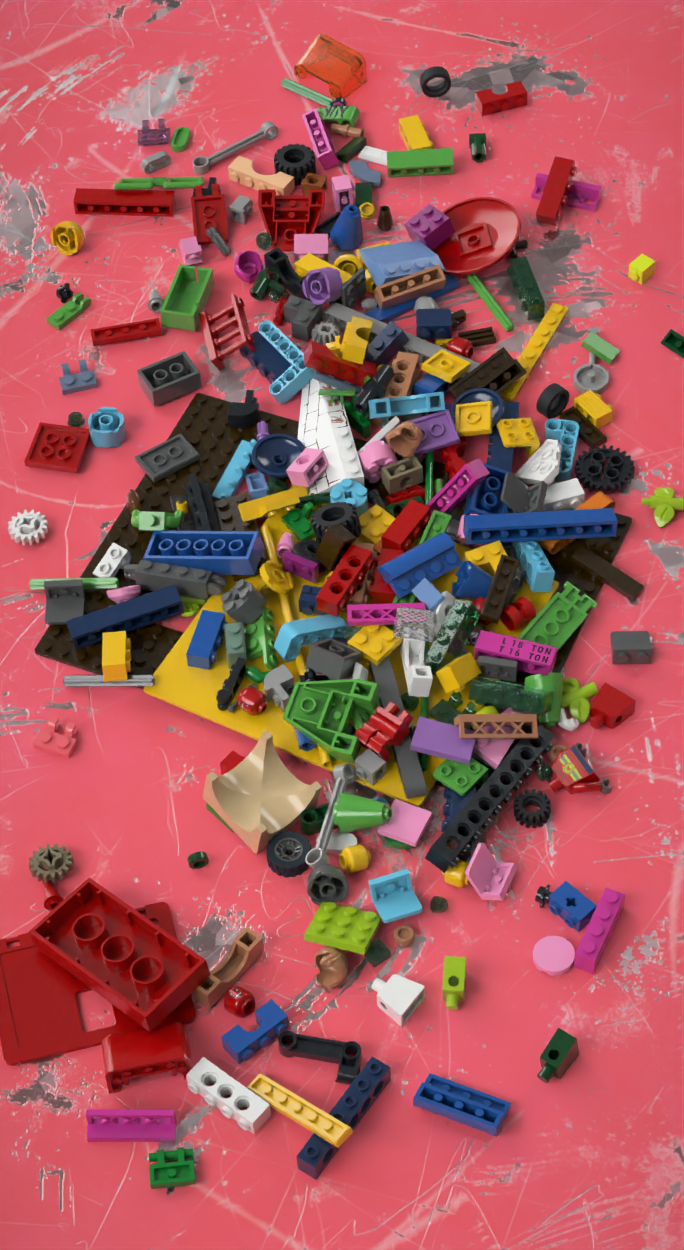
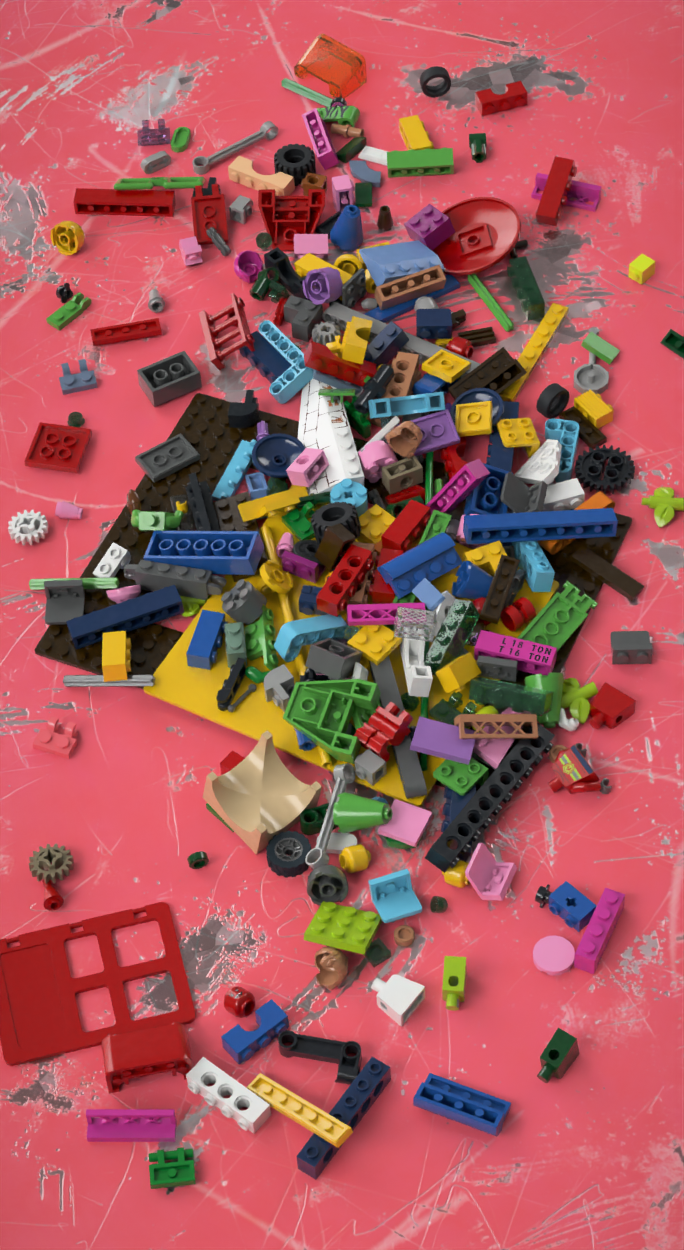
(68, 511): none -> bright pink cone
(107, 427): medium azure brick -> none
(120, 954): red plate -> none
(187, 297): bright green piece -> none
(243, 953): nougat arch -> none
(252, 701): red head -> none
(367, 210): yellow plate -> none
(532, 799): black tyre -> none
(544, 771): plate -> none

